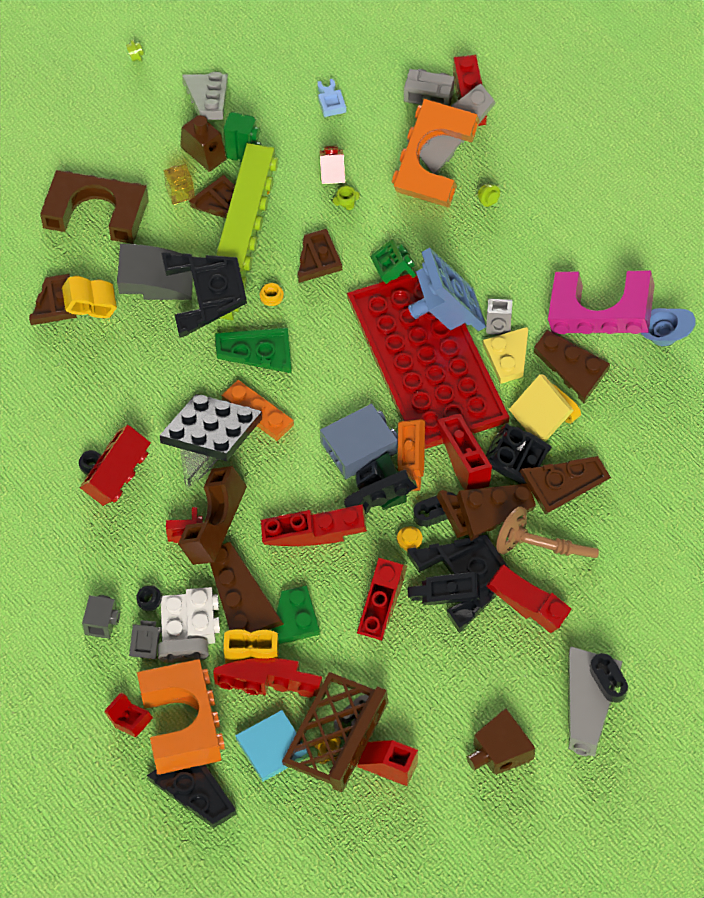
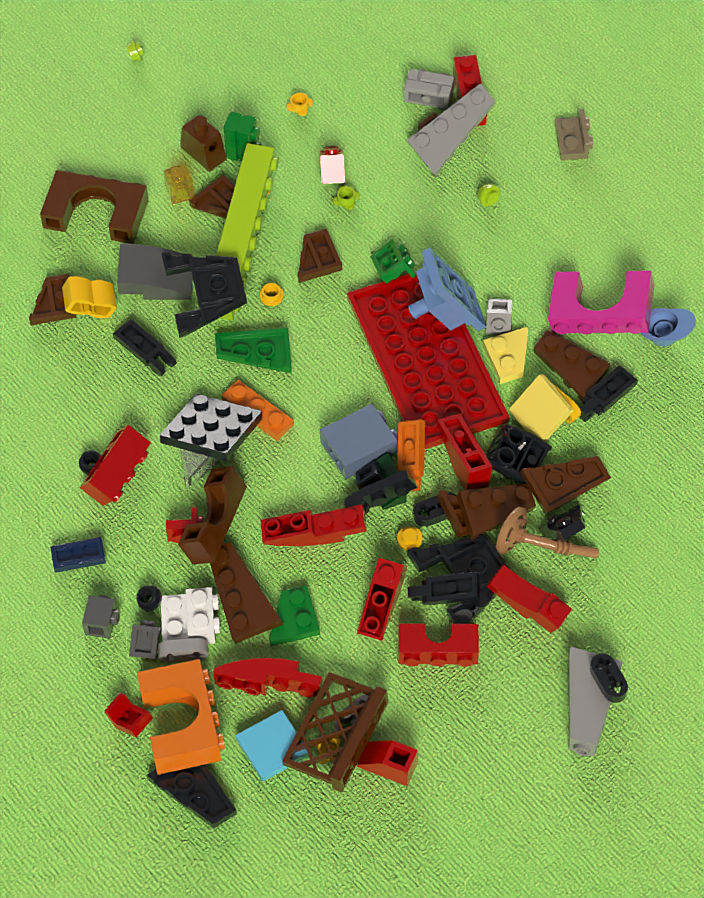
(78, 554): none -> dark blue plate
(143, 346): none -> black hinge
(207, 93): light grey wing -> none
(246, 645): yellow brick -> none
(299, 103): none -> yellow plate
(330, 100): light blue plate -> none
(432, 121): orange arch -> none
(459, 649): none -> red arch
(501, 745): reddish brown torso -> none
(565, 525): none -> black wing
(573, 137): none -> dark tan bracket
(607, 393): none -> black hinge

